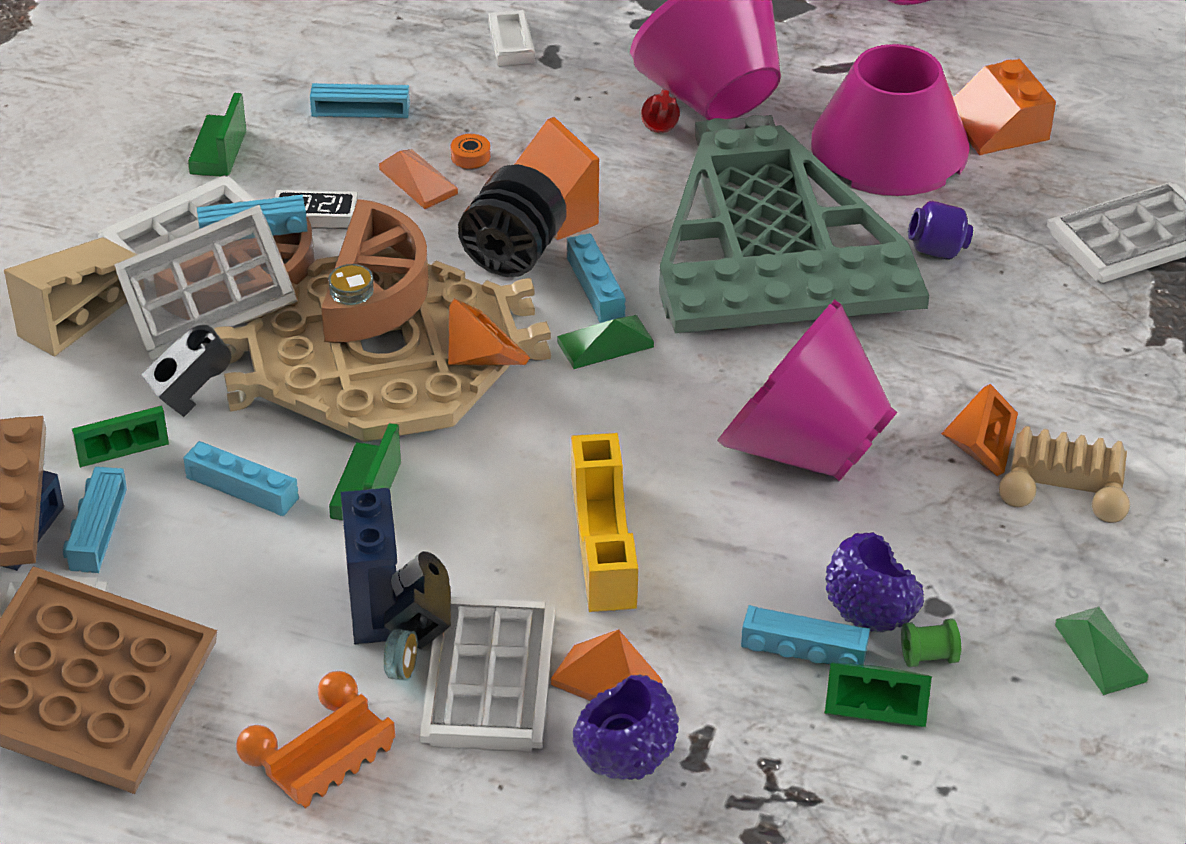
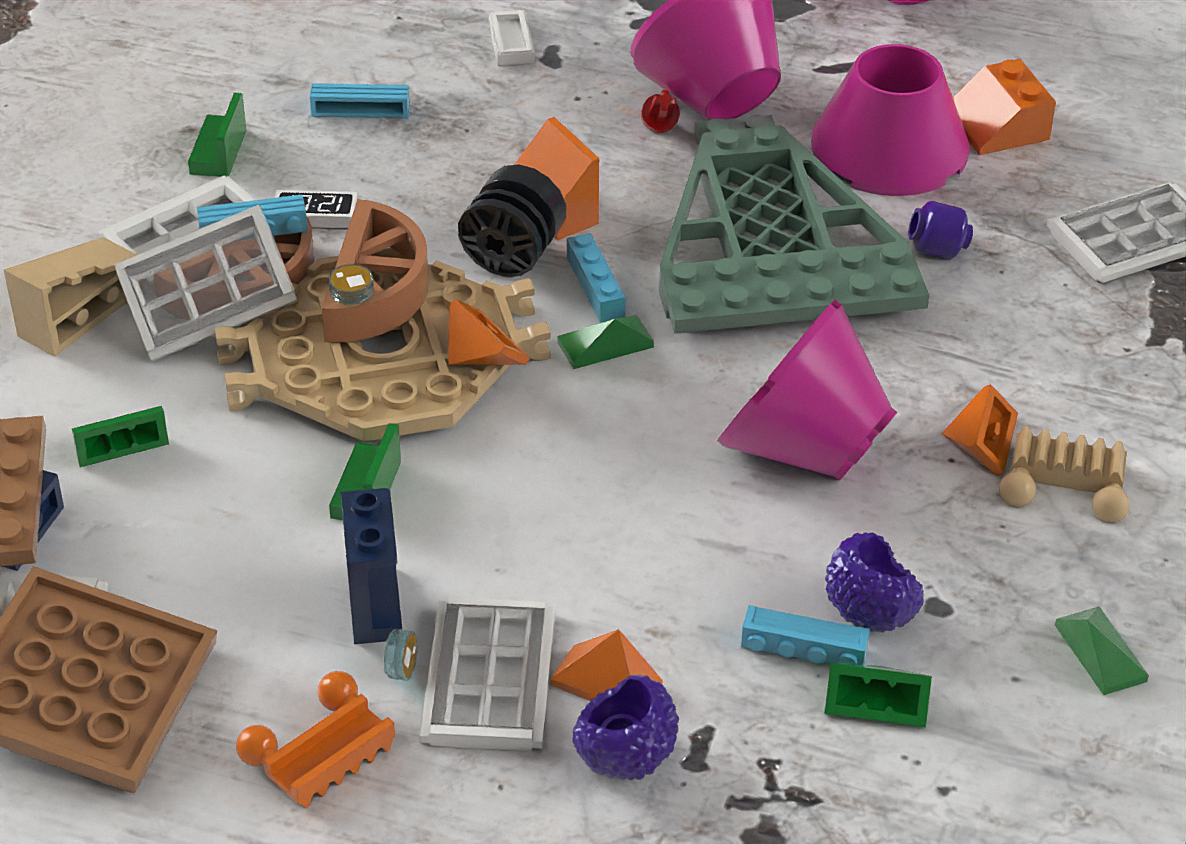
(95, 519): medium azure piece -> none
(187, 367): black leg -> none
(241, 478): medium azure piece -> none
(417, 178): orange slope -> none
(421, 595): black leg -> none
(470, 151): orange tile -> none
(604, 539): yellow arch -> none
(931, 642): bright green bush -> none

